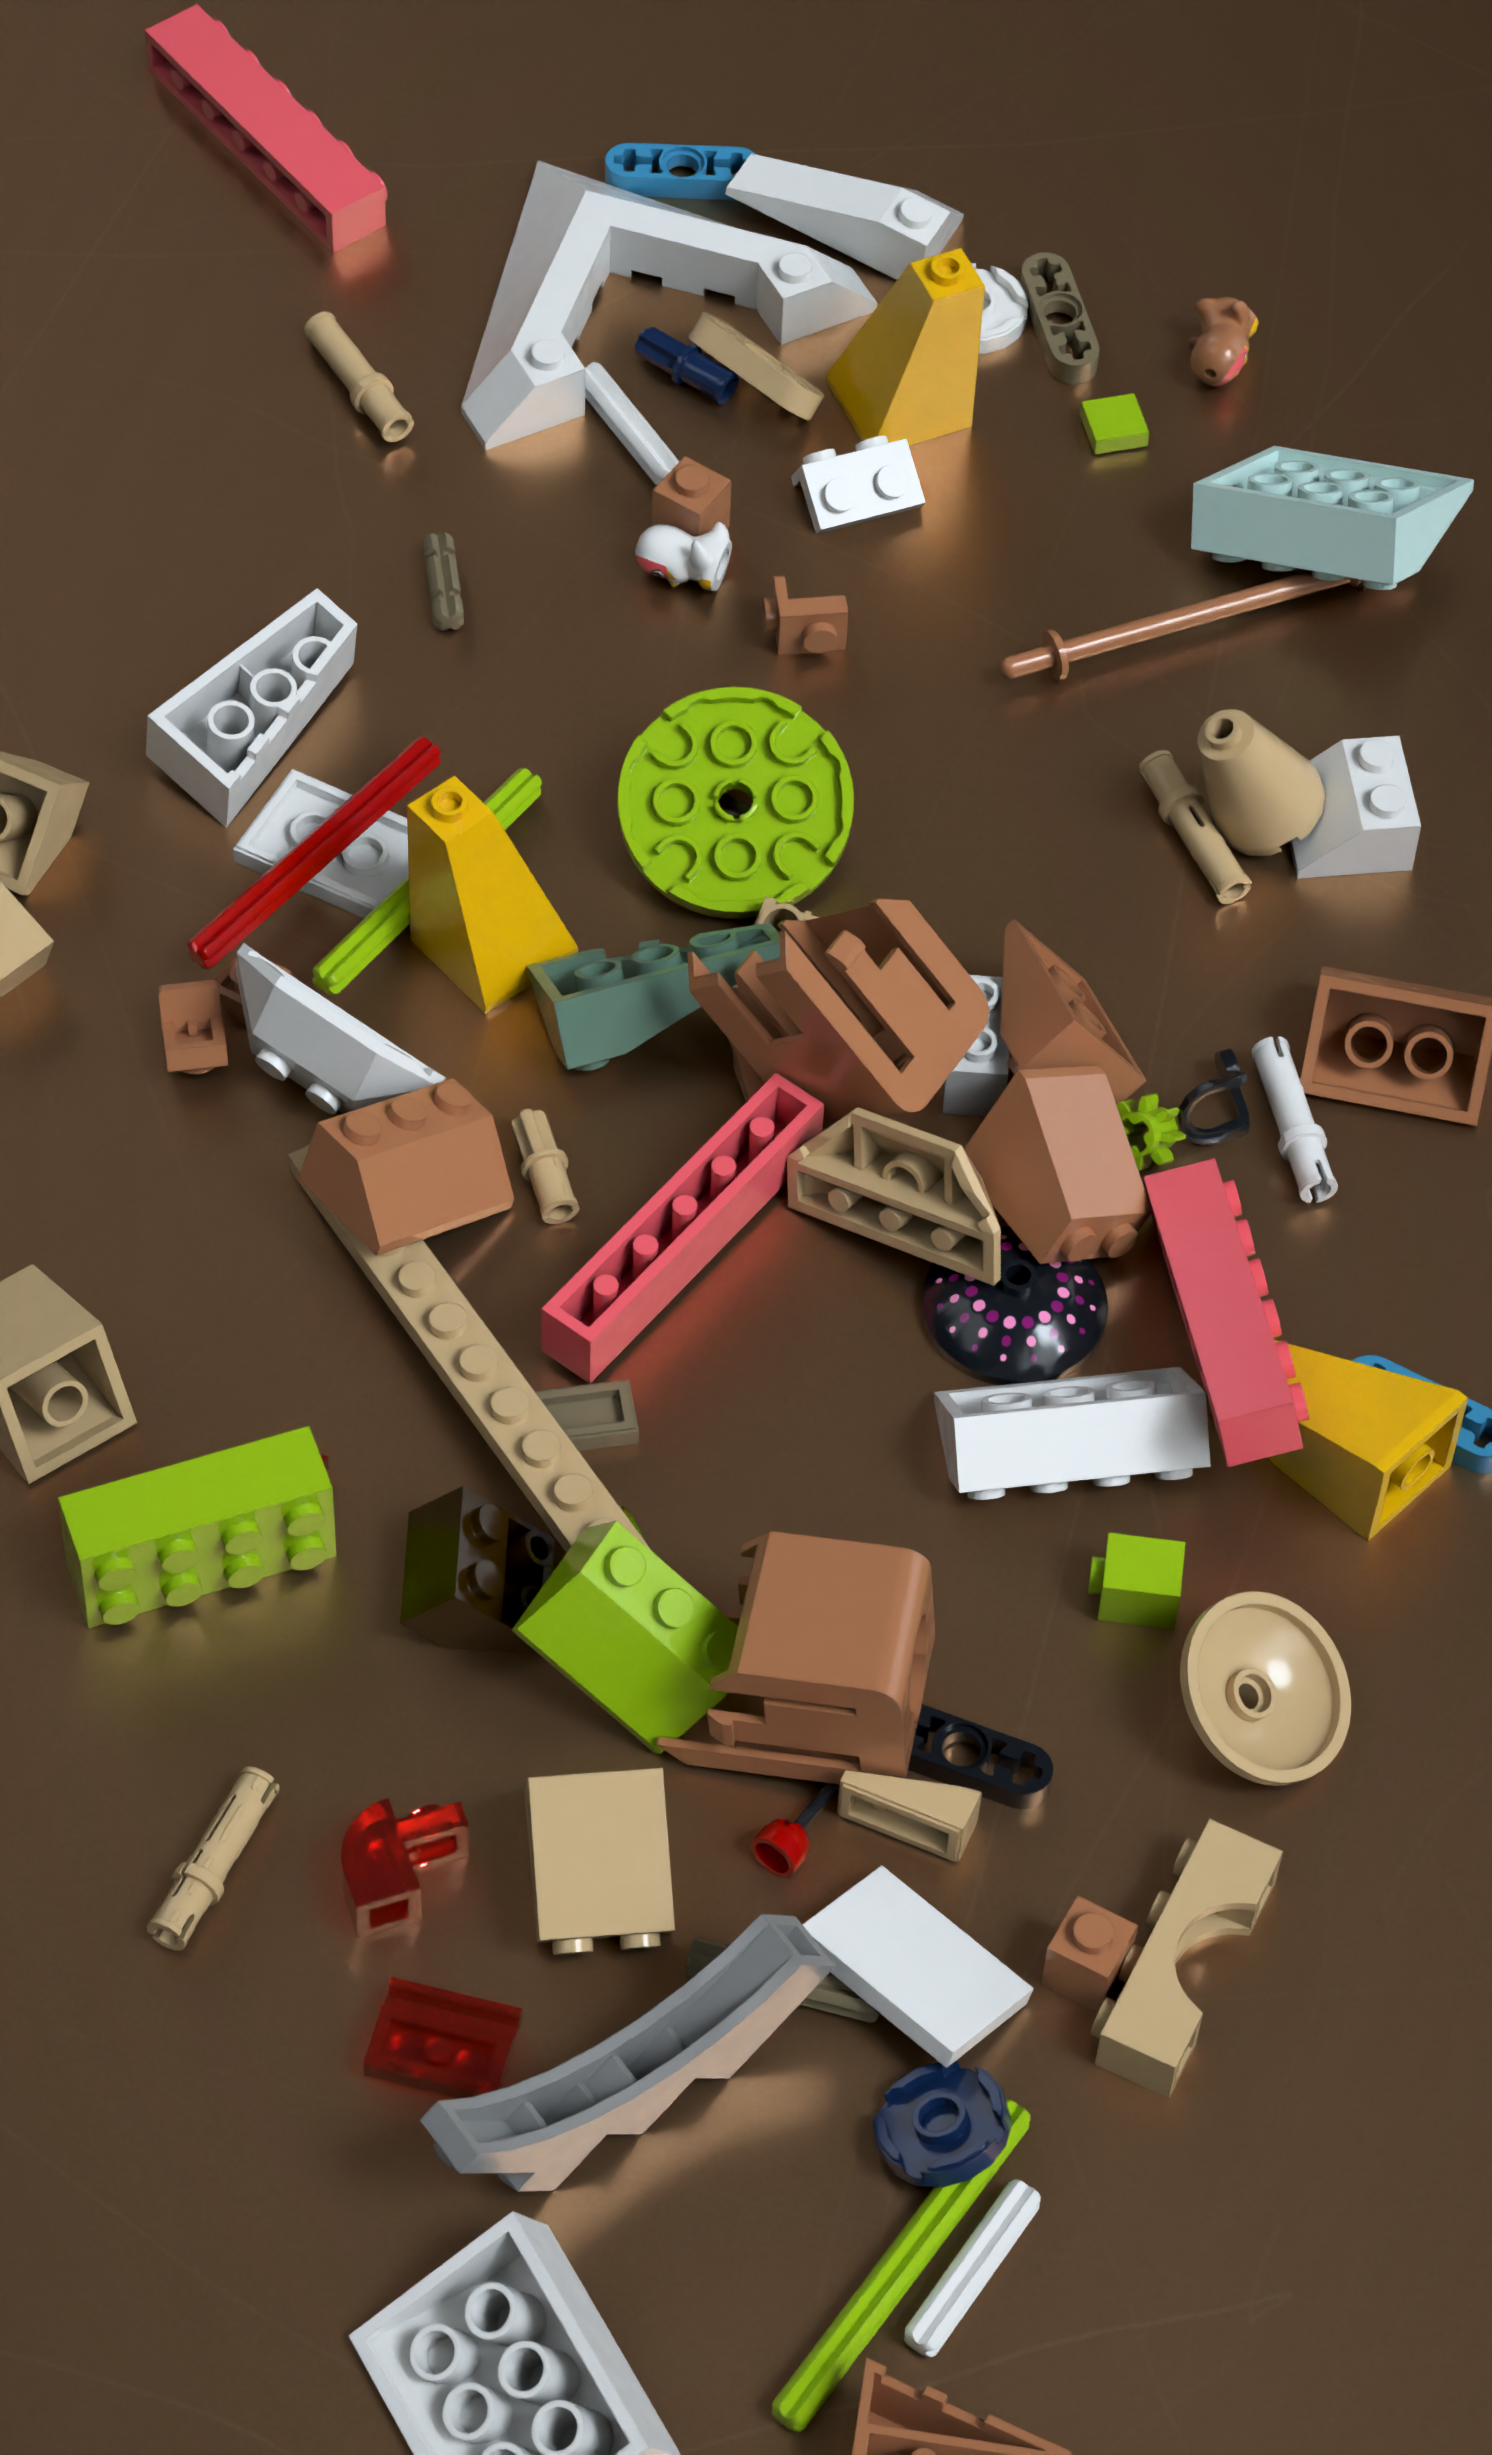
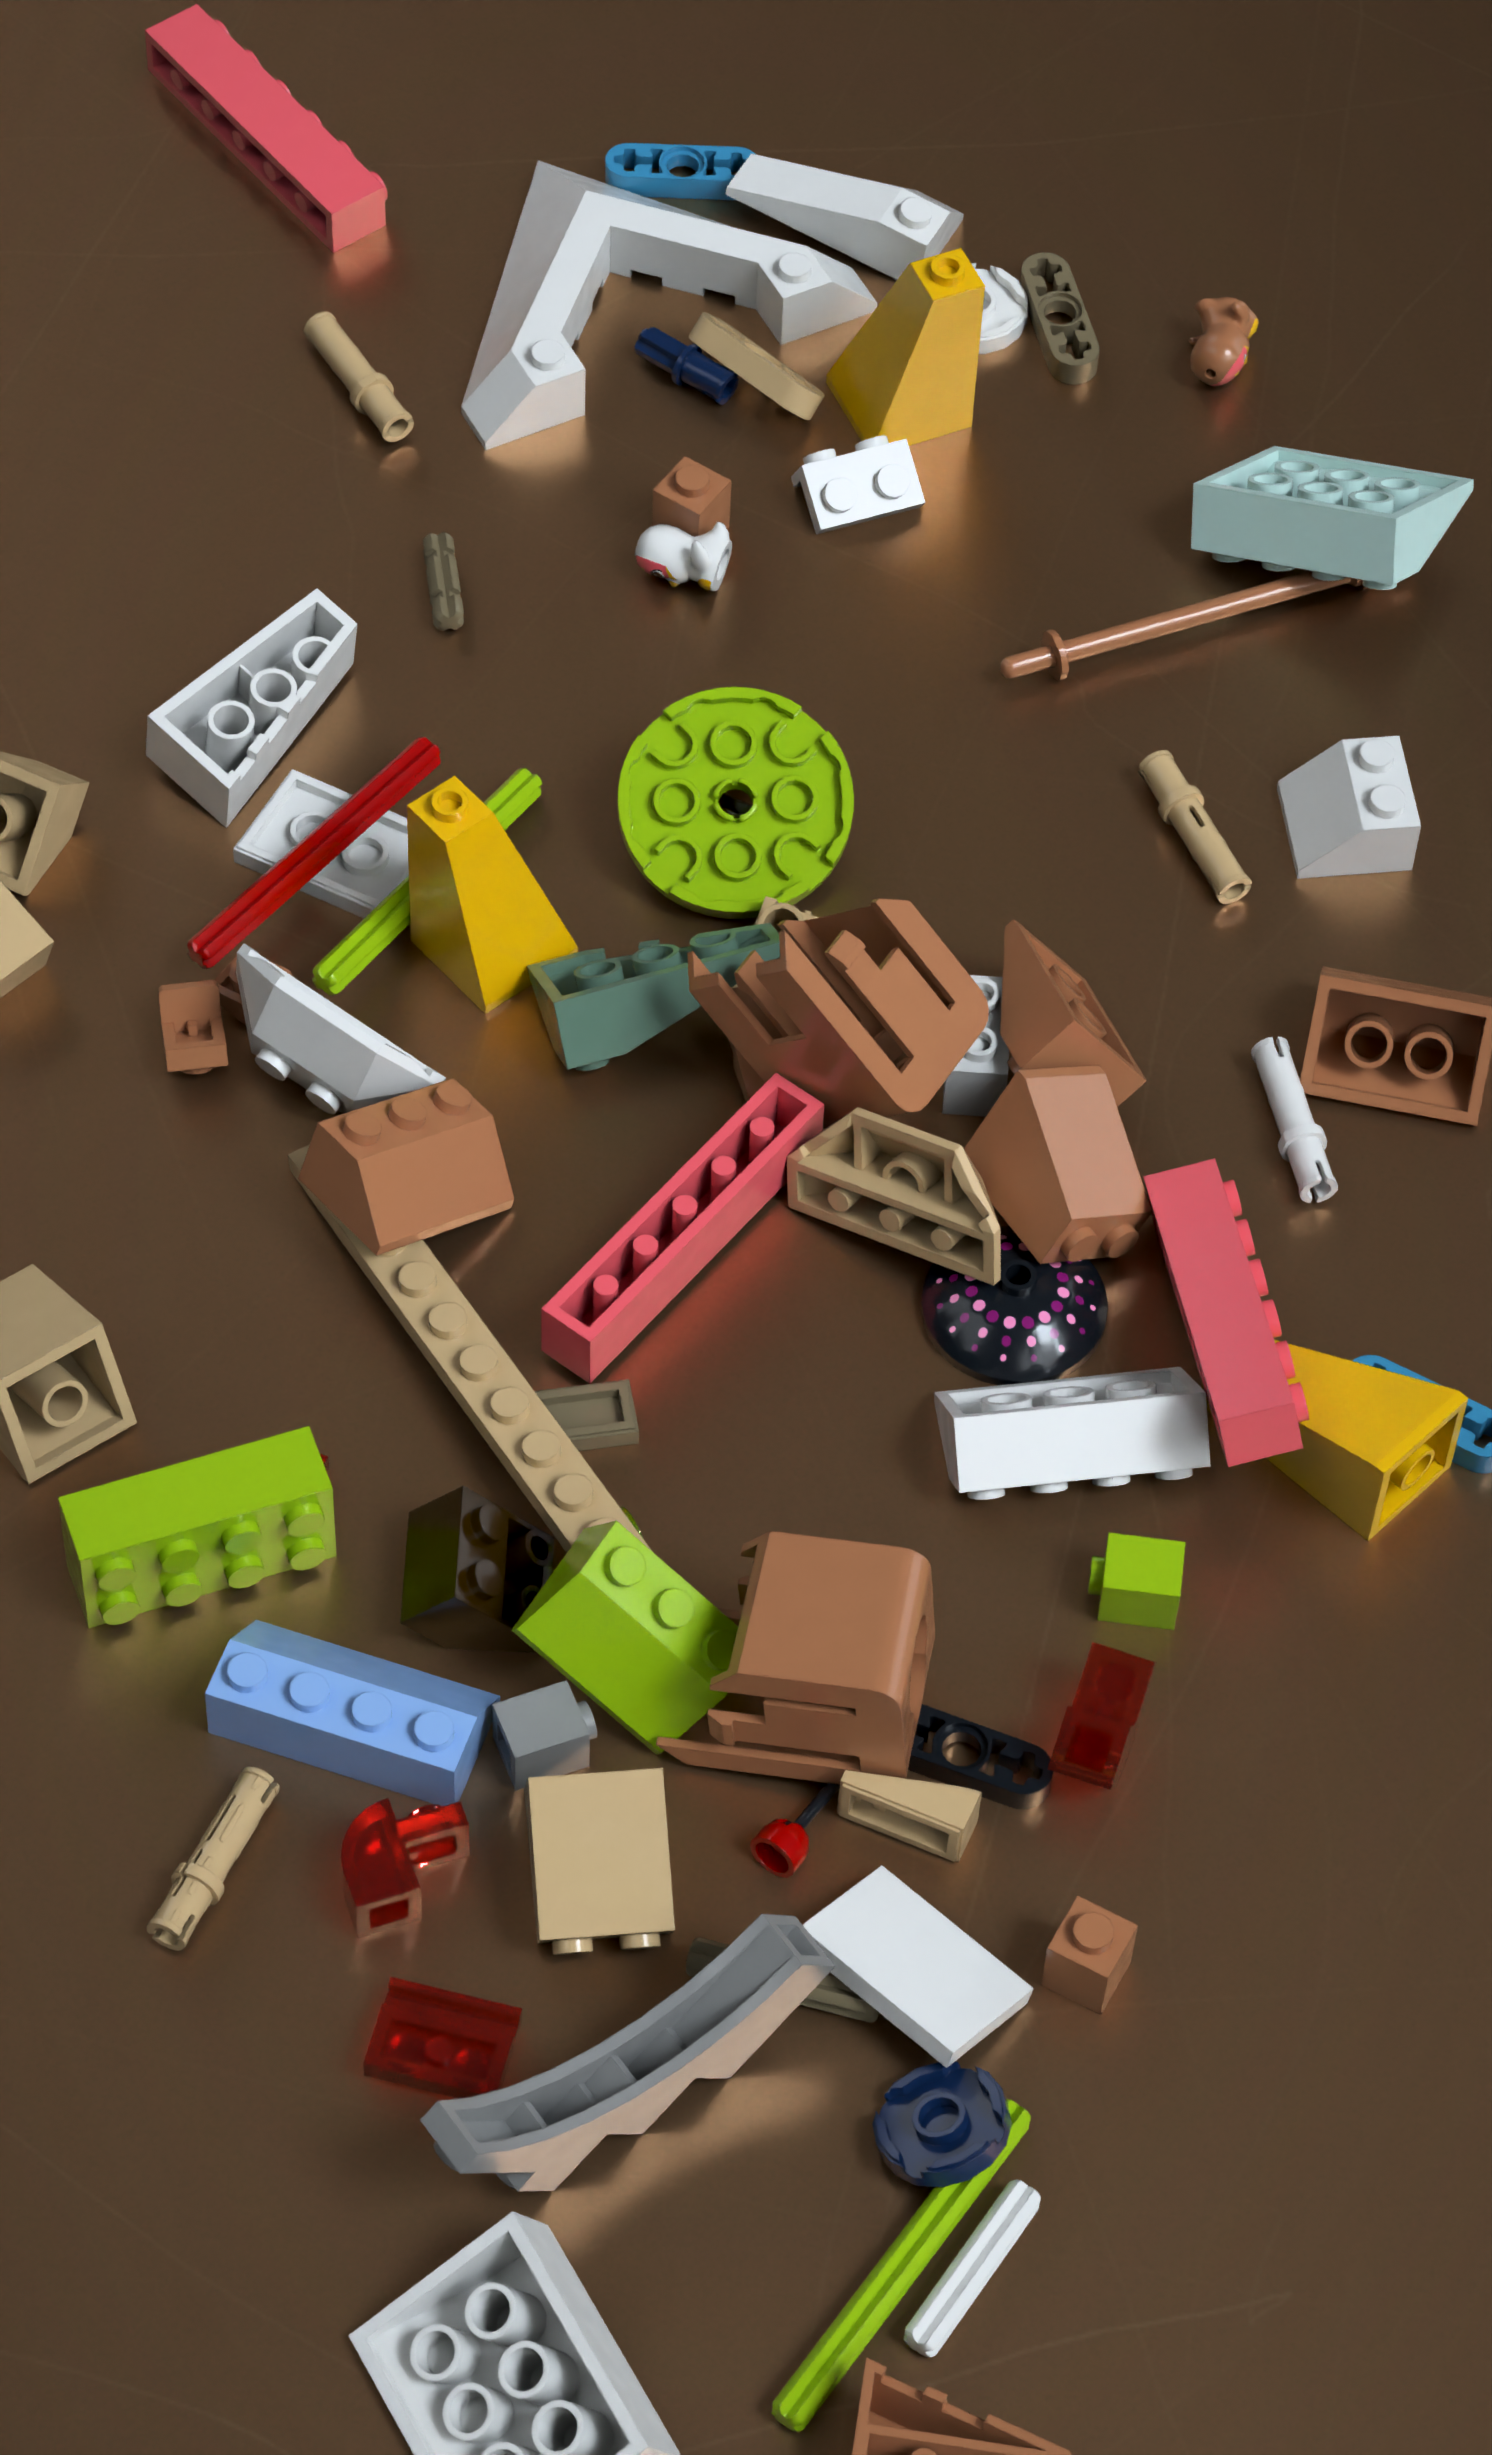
(348, 1712): none -> light blue slope
(543, 1733): none -> light grey brick
(544, 1166): tan axle -> none
(628, 423): white axle -> none
(805, 623): nougat bracket -> none
(1103, 1717): none -> clear red brick
(1114, 423): lime tile -> none
(1162, 1130): lime gear -> none
(1218, 1893): tan arch -> none
(1229, 1079): black piece -> none
(1257, 784): tan cone -> none
(1289, 1685): tan dish -> none

